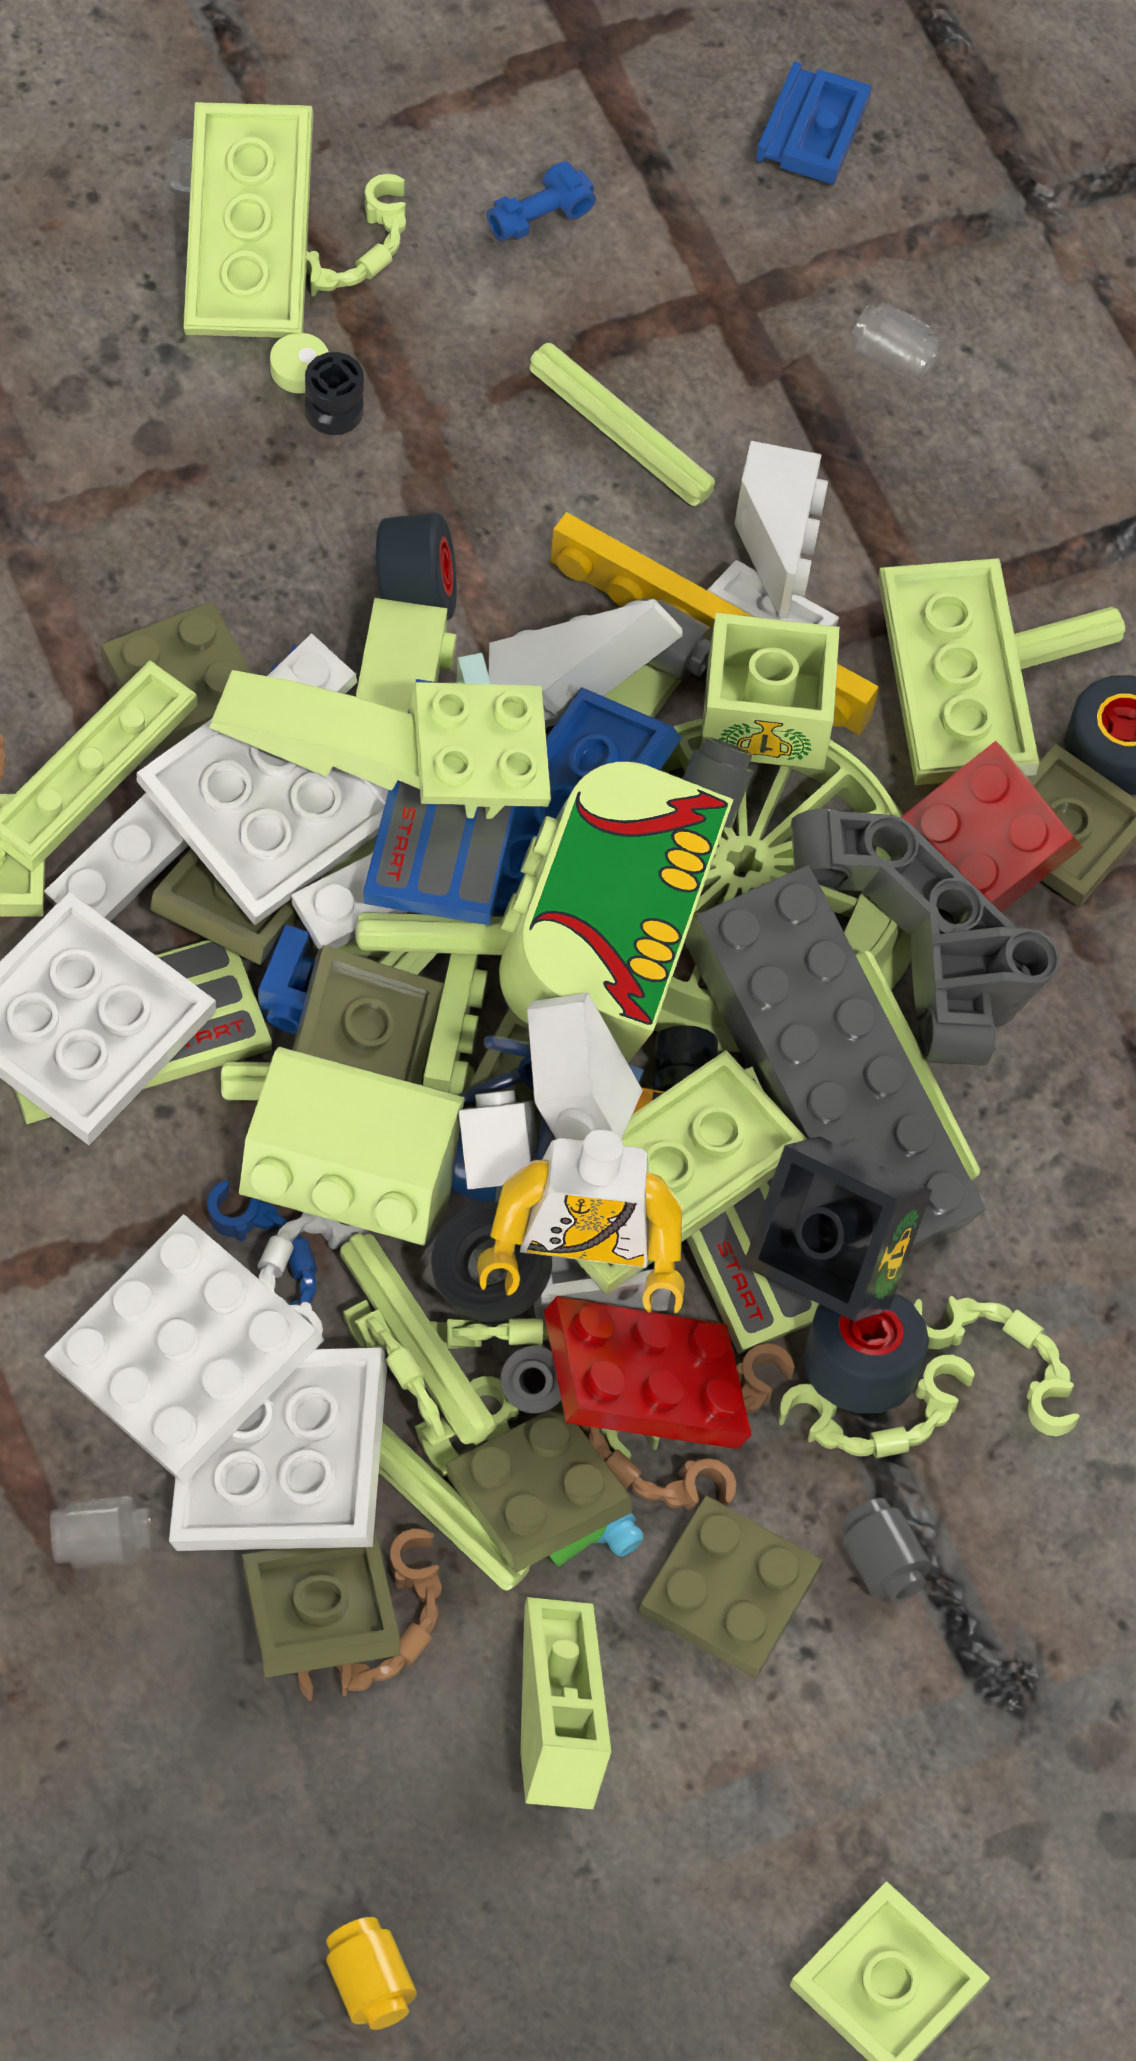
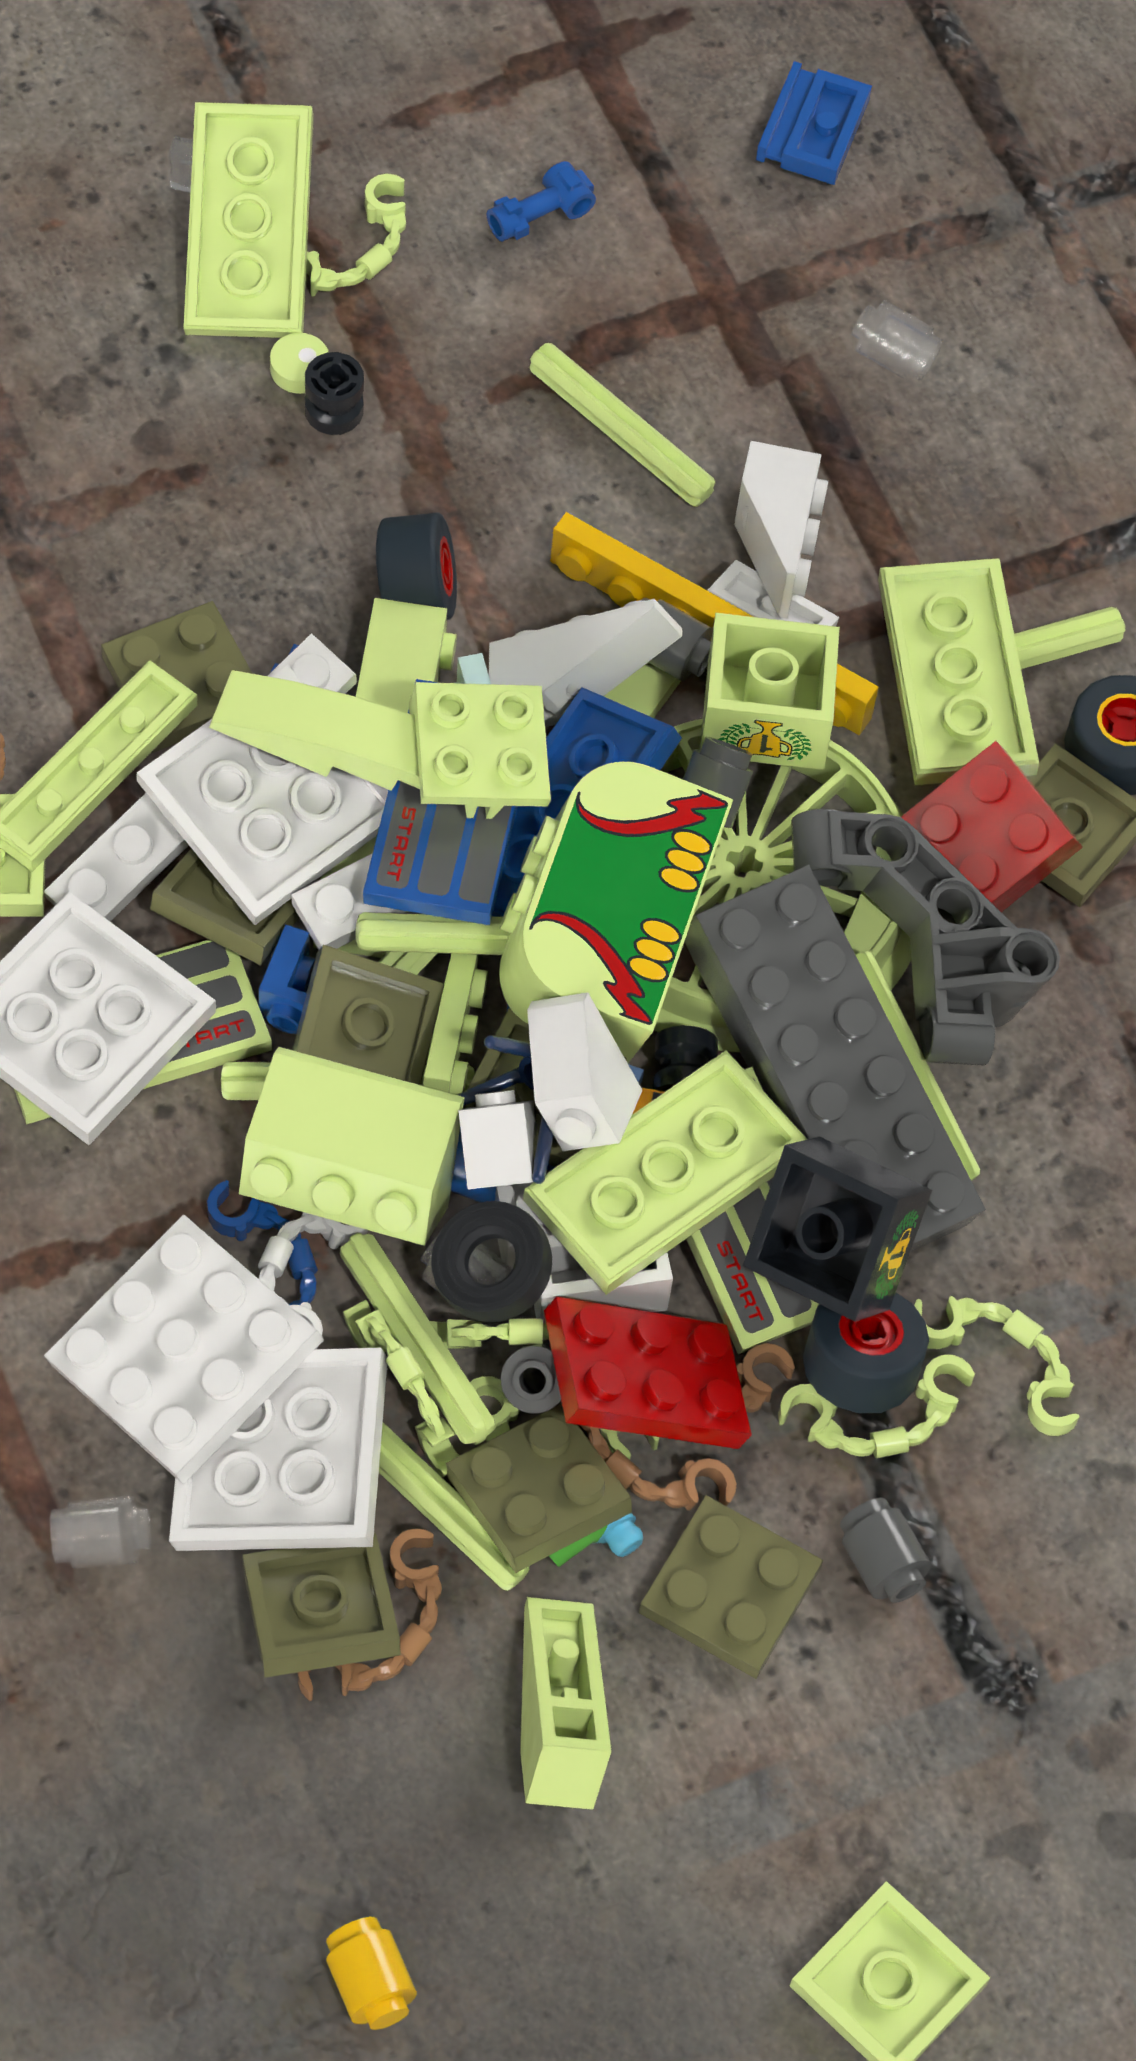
(592, 1206): torso -> none

